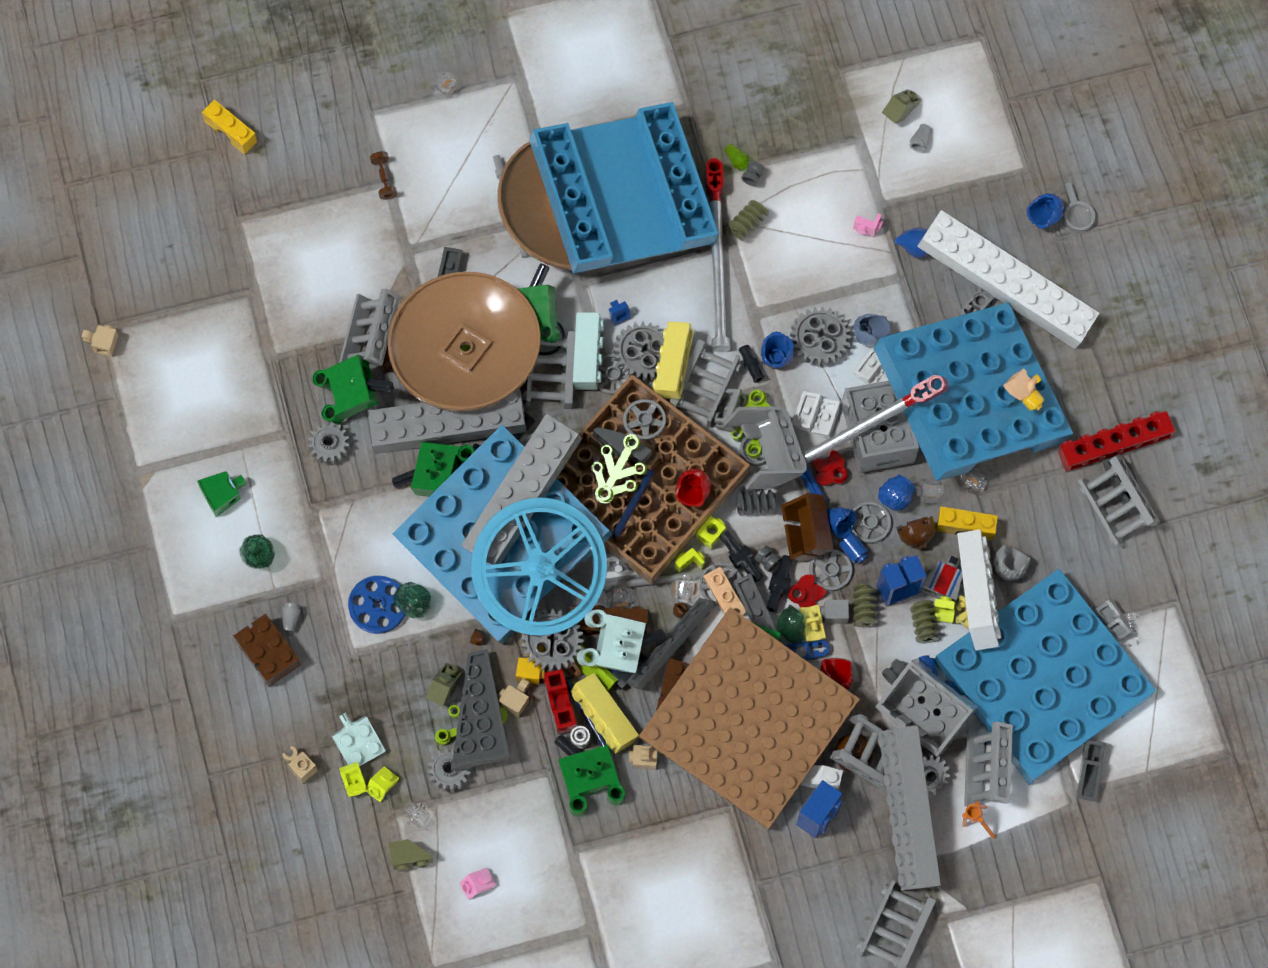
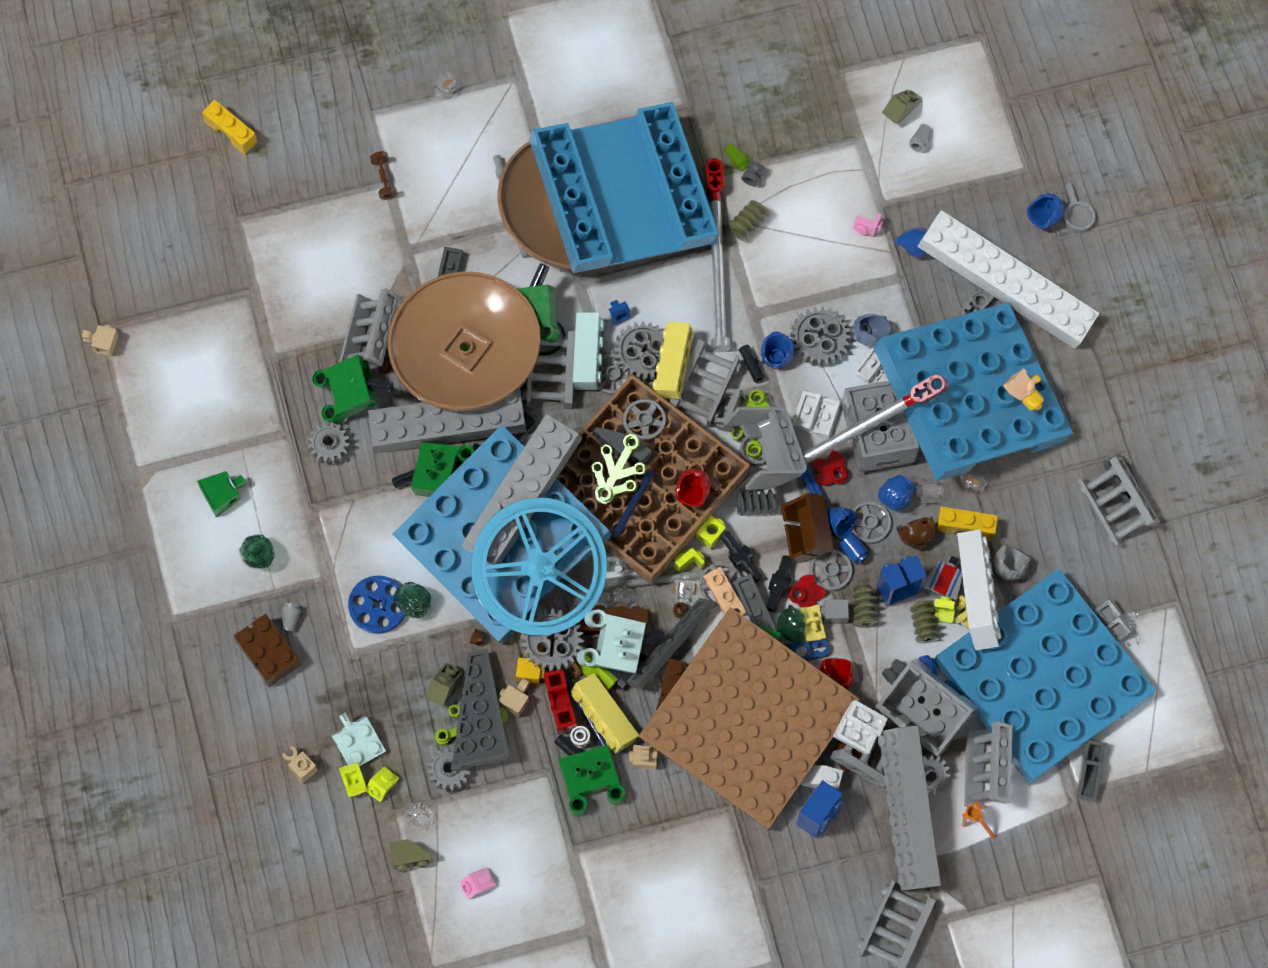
(767, 558): dark grey wheel -> none
(860, 727): none -> white slope
(1072, 460): red brick -> none

